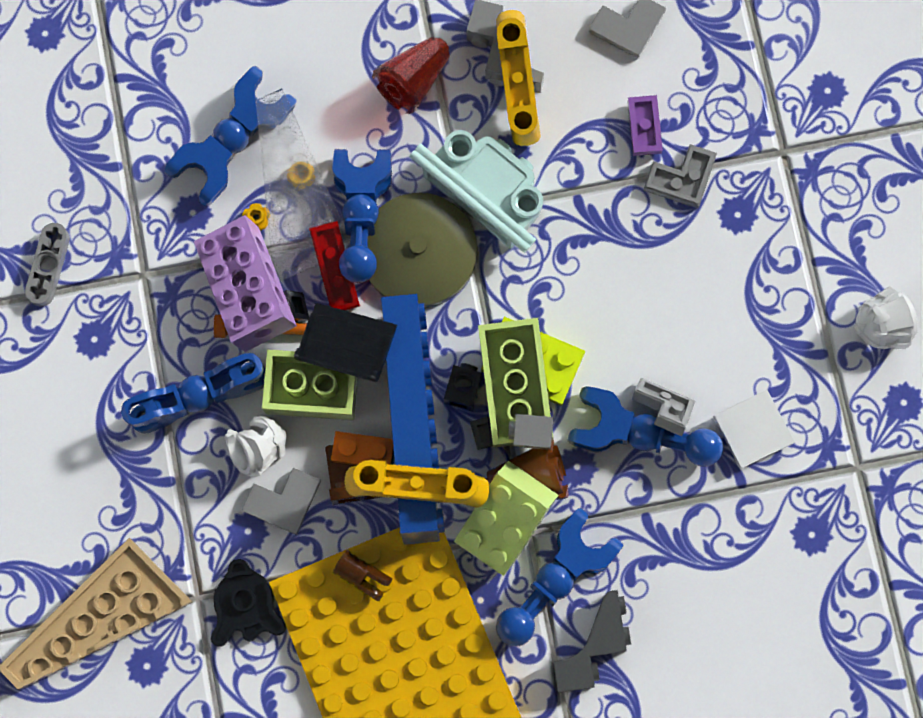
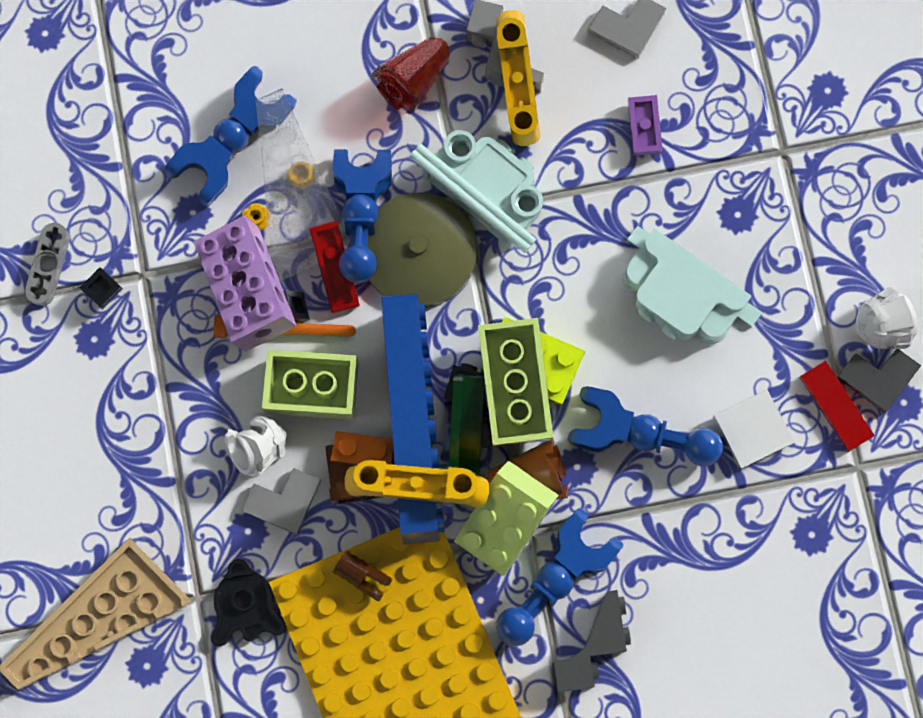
(101, 288): none -> black tile
(194, 393): blue piece -> none
(346, 342): black piece -> none
(466, 422): none -> dark green fence
(531, 431): light grey brick -> none
(672, 407): light grey tile -> none
(683, 290): none -> light aqua brick
(685, 184): light grey tile -> none
(837, 406): none -> red tile
(882, 385): none -> dark grey tile

